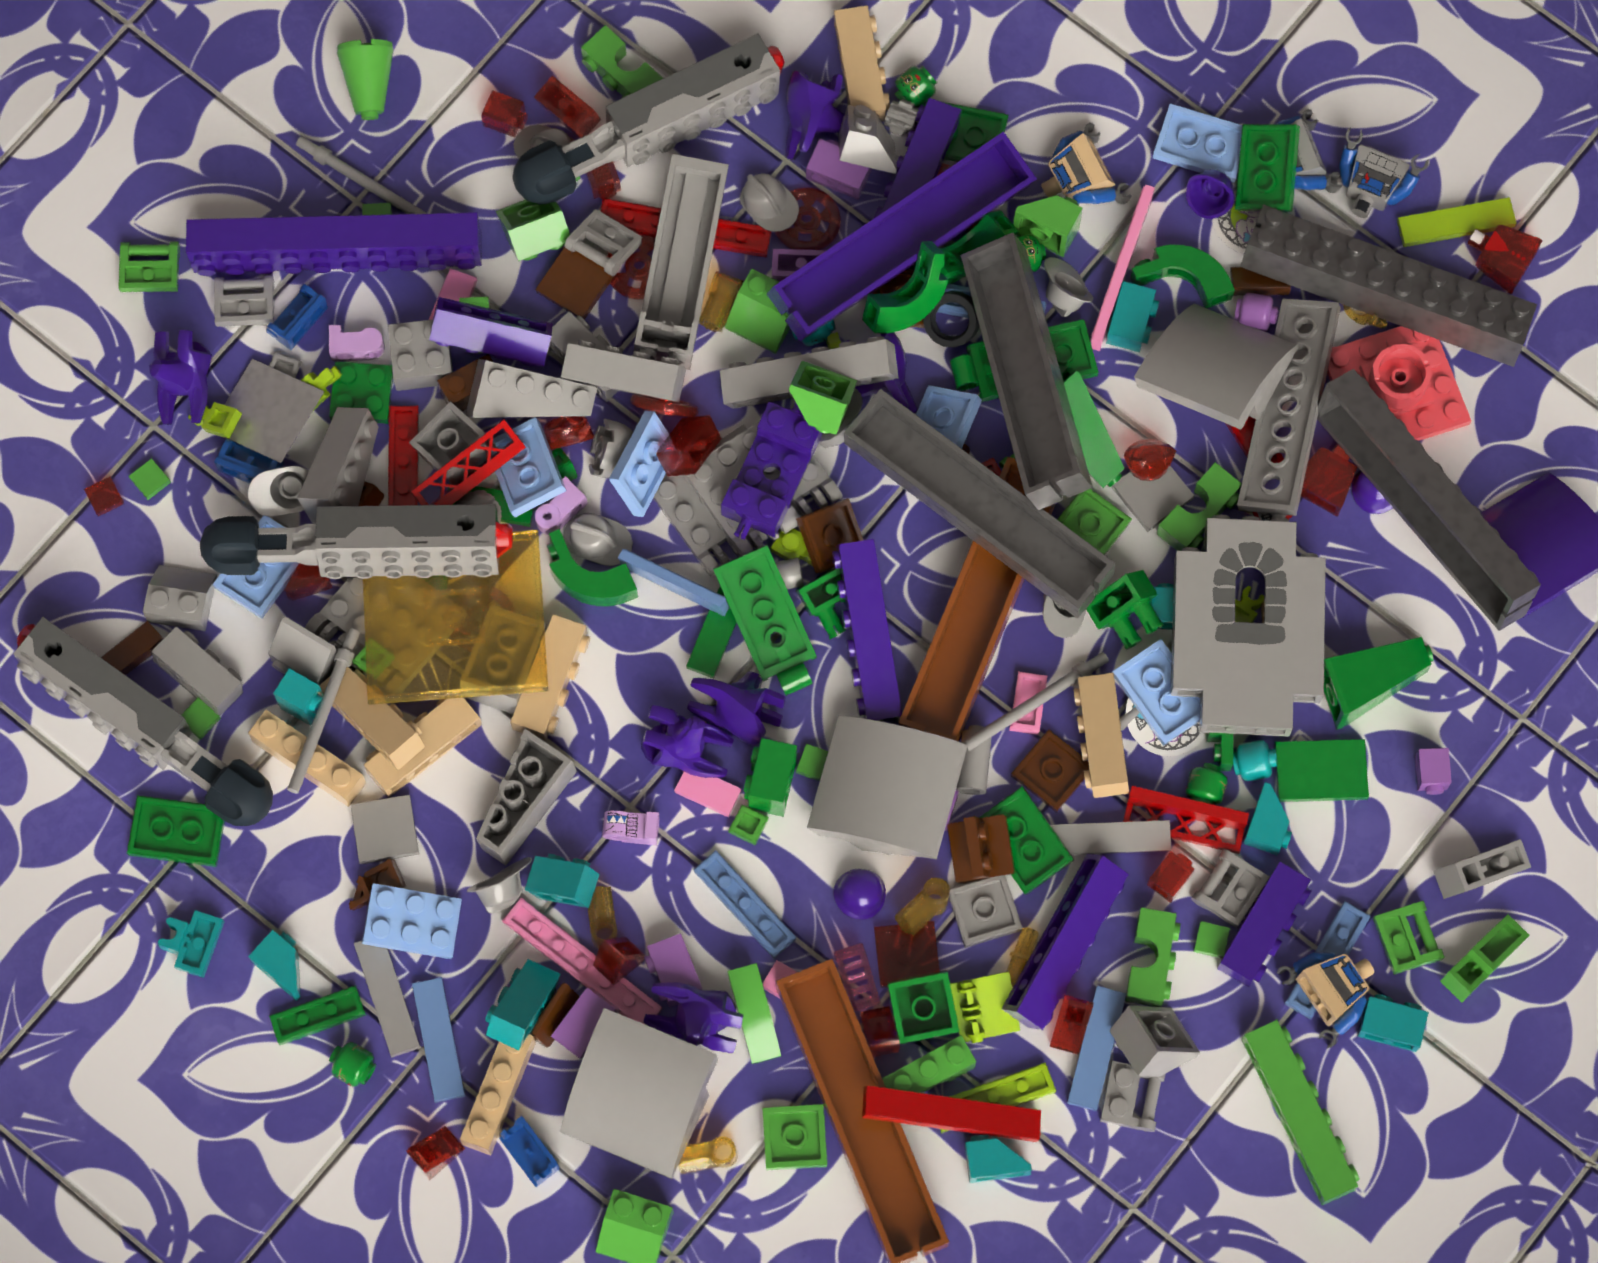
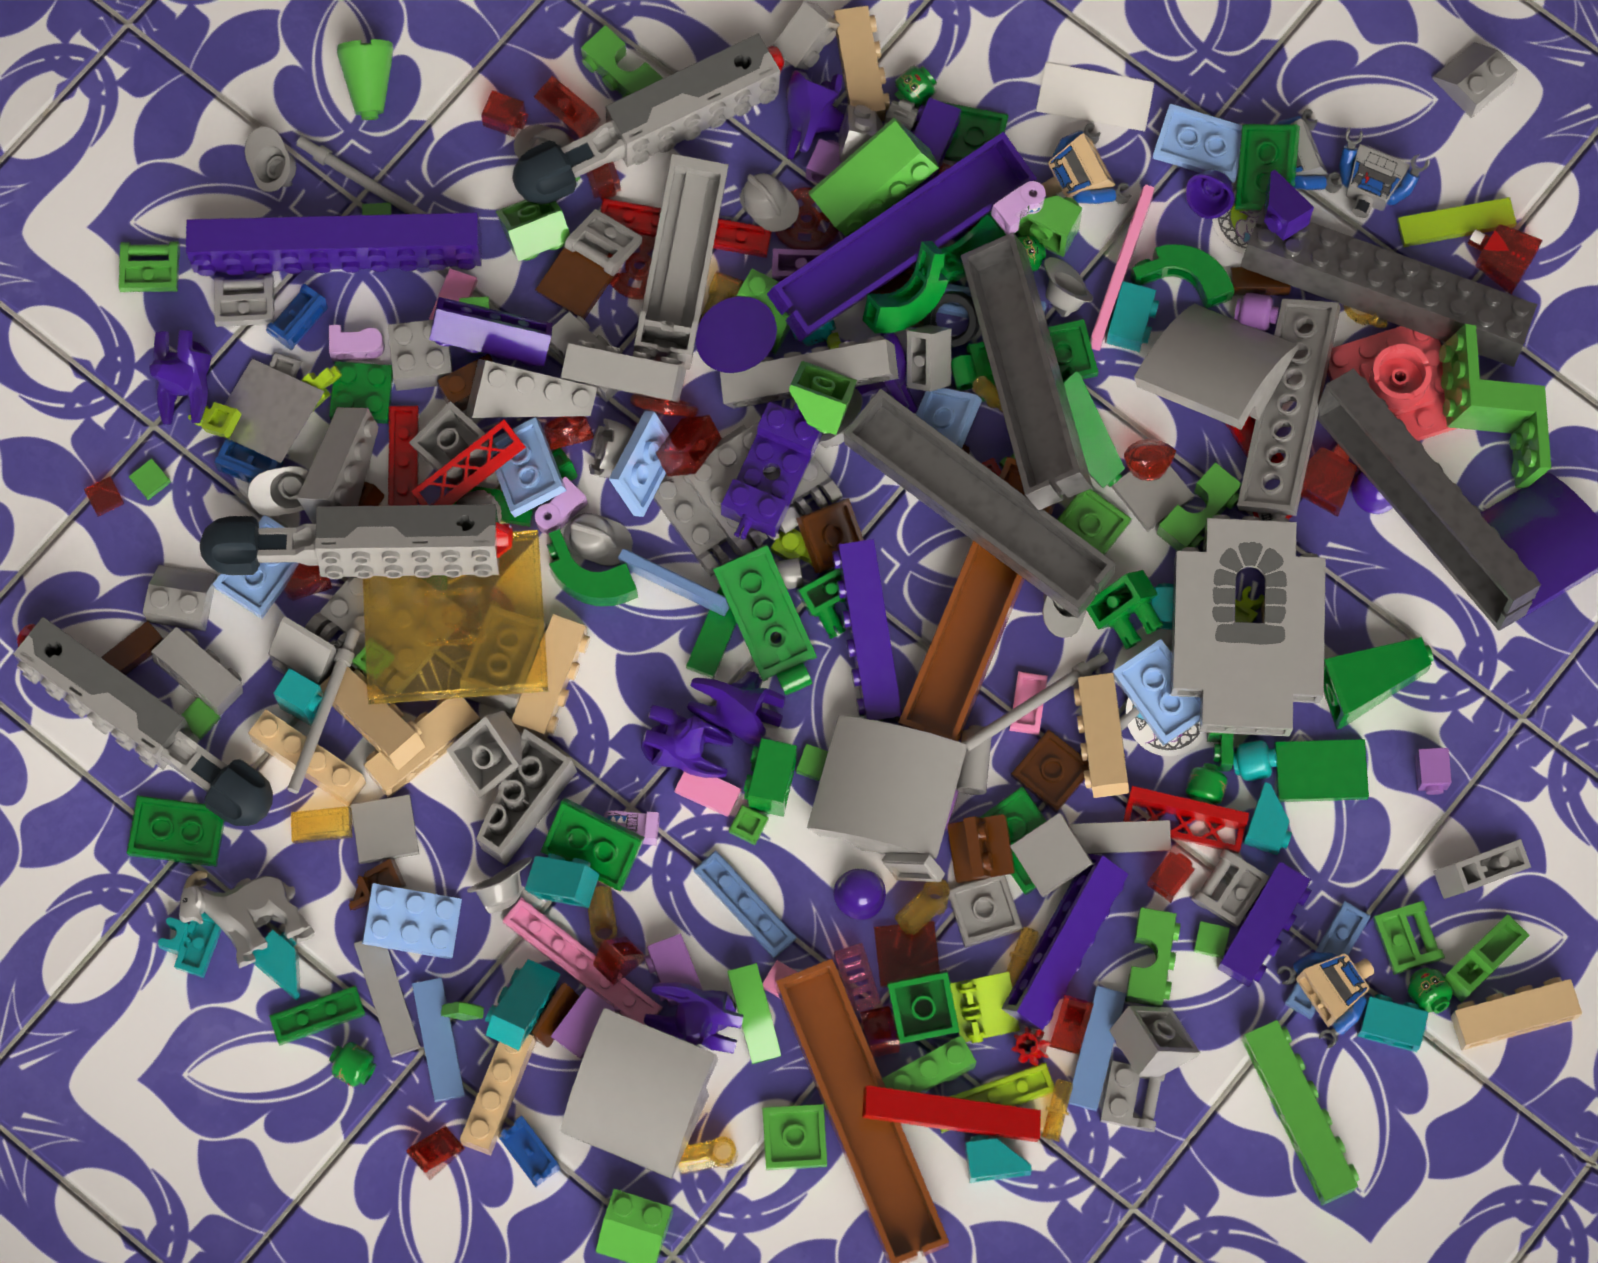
(244, 910): none -> light grey animal
(269, 159): none -> light grey piece
(321, 824): none -> clear yellow tile
(462, 1011): none -> bright green tile
(488, 752): none -> light grey slope
(593, 838): none -> green tile
(736, 334): none -> dark purple sticker
(806, 35): none -> light grey brick
(874, 177): none -> bright green slope
(913, 867): none -> light grey tile
(929, 358): none -> light grey brick
(988, 391): none -> clear yellow axle
(1016, 205): none -> lavender leg
(1037, 1051): none -> red gear
(1051, 854): none -> light grey tile
(1057, 1110): none -> clear yellow axle
(1095, 96): none -> white sticker
(1285, 207): none -> dark purple slope
(1430, 990): none -> green head
(1476, 77): none -> light grey slope
(1495, 406): none -> bright green bracket
(1515, 1014): none -> tan brick

